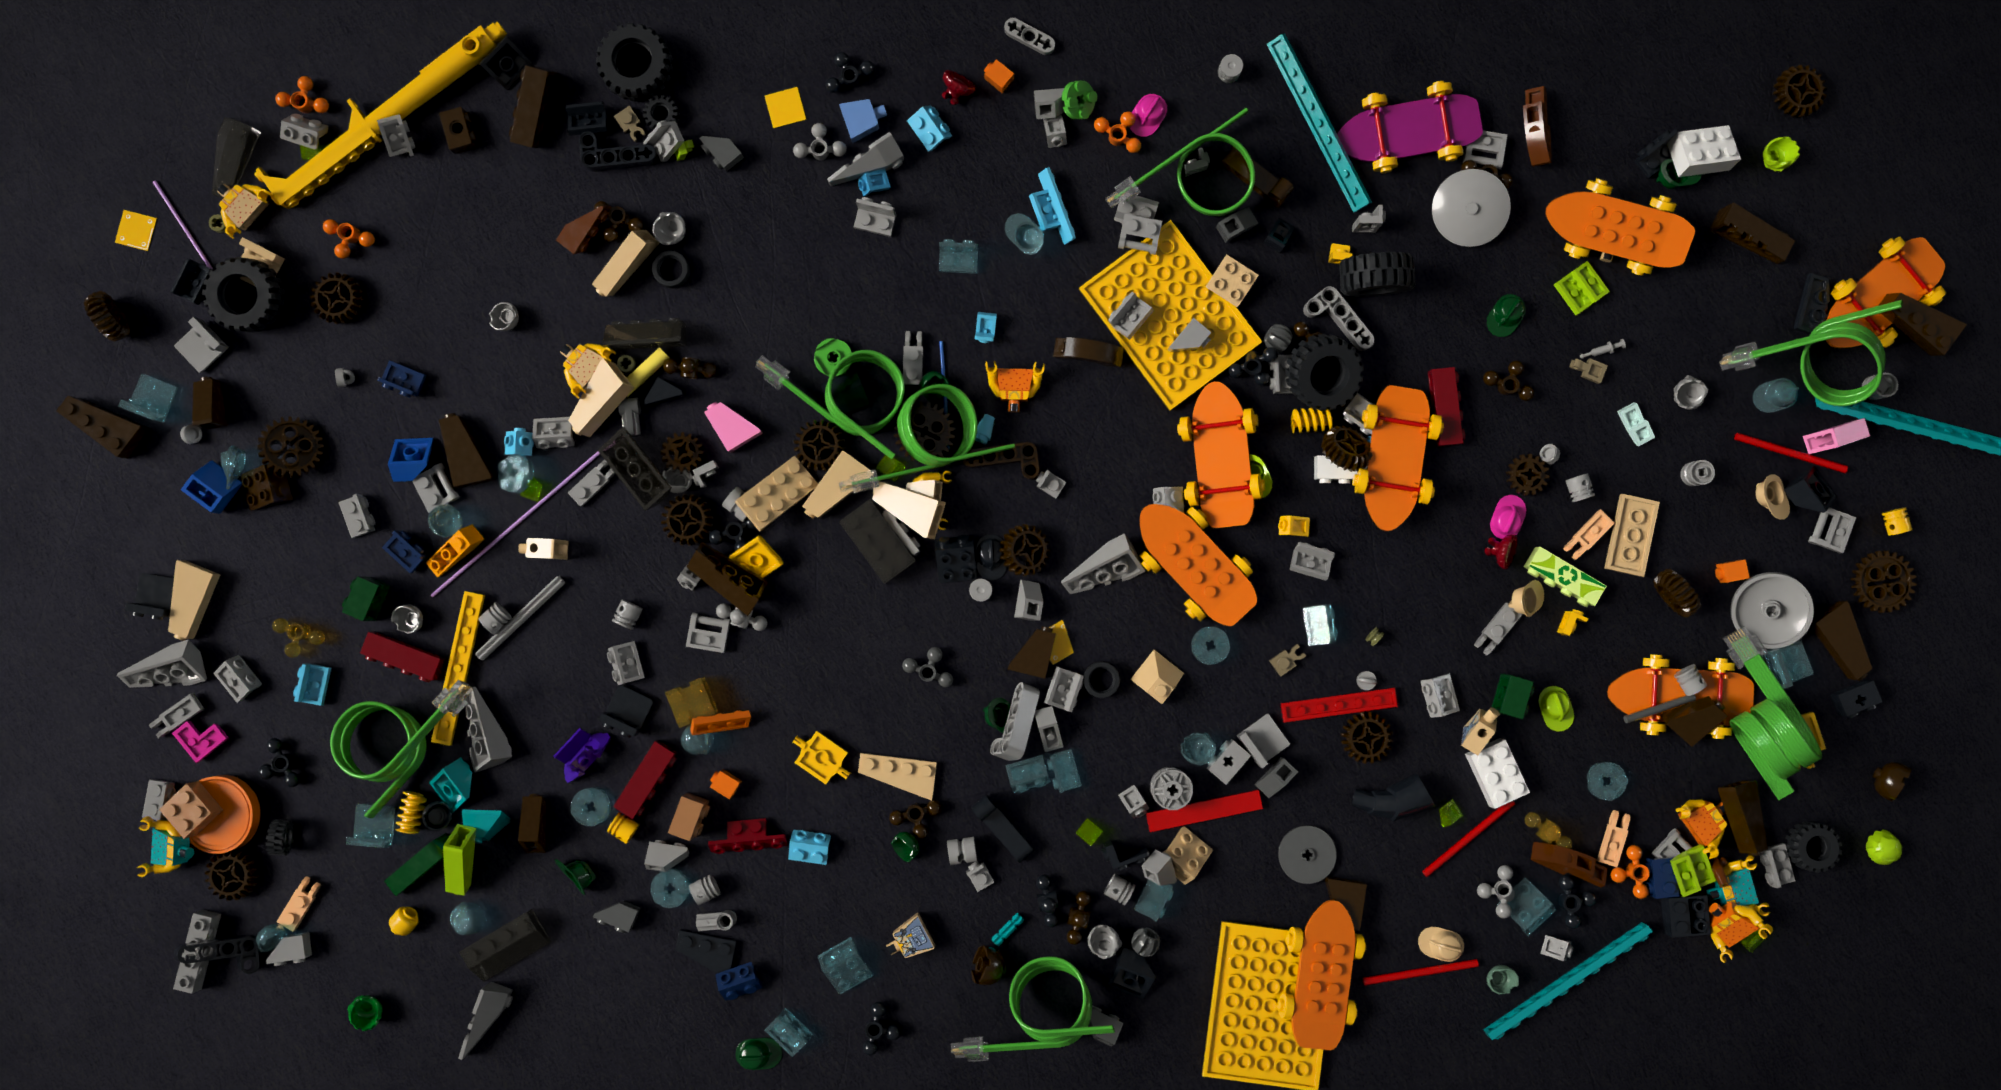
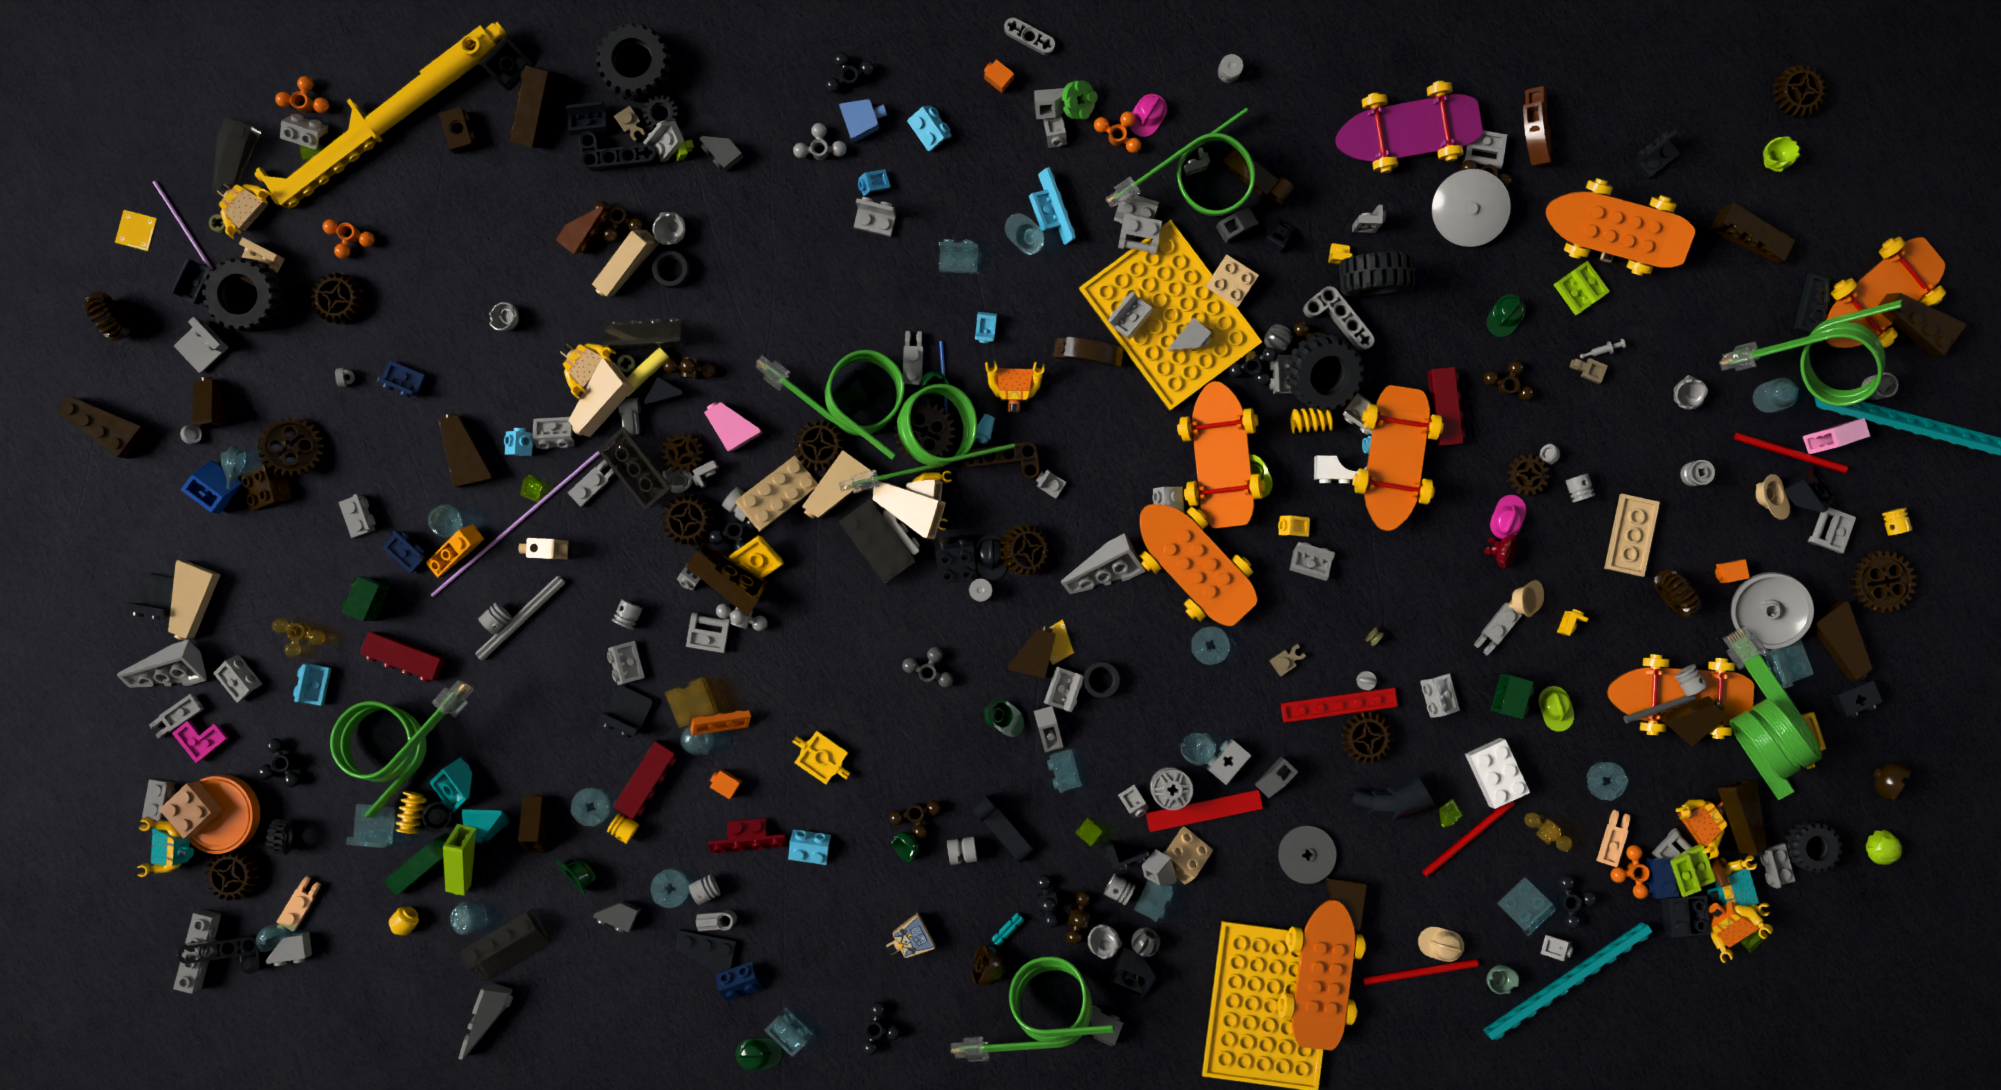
(151, 398): clear light blue bracket -> none
(365, 1012): green hair -> none
(395, 136): light grey bracket -> none
(407, 618): light grey hair -> none
(409, 458): blue slope -> none
(429, 490): light grey plate -> none
(459, 659): yellow plate -> none
(488, 740): light grey wedge -> none
(506, 473): clear light blue plate -> none
(581, 752): dark purple piece -> none
(664, 856): light grey slope -> none
(689, 816): medium nougat brick -> none
(785, 107): yellow sticker -> none
(822, 355): bright green plate -> none
(844, 966): clear light blue bracket -> none
(882, 155): light grey wedge -> none
(889, 466): clear neon green slope -> none
(904, 773): tan wing -> none
(957, 86): dark red hair -> none
(979, 875): light grey bracket -> none
(1018, 724): light grey beam -> none
(1027, 774): clear light blue bracket -> none
(1029, 601): light grey slope -> none
(1157, 676): tan slope -> none
(1263, 740): light grey bracket -> none
(1319, 123): teal plate -> none
(1320, 625): clear light blue bracket -> none
(1346, 448): dark brown gear -> none
(1479, 730): tan torso -> none
(1484, 890): light grey piece -> none
(1564, 576): yellowish green brick -> none
(1569, 861): reddish brown slope -> none
(1589, 533): light nougat hinge -> none
(1635, 424): light aqua slope -> none
(1669, 178): dark green piece -> none
(1703, 151): white brick -> none

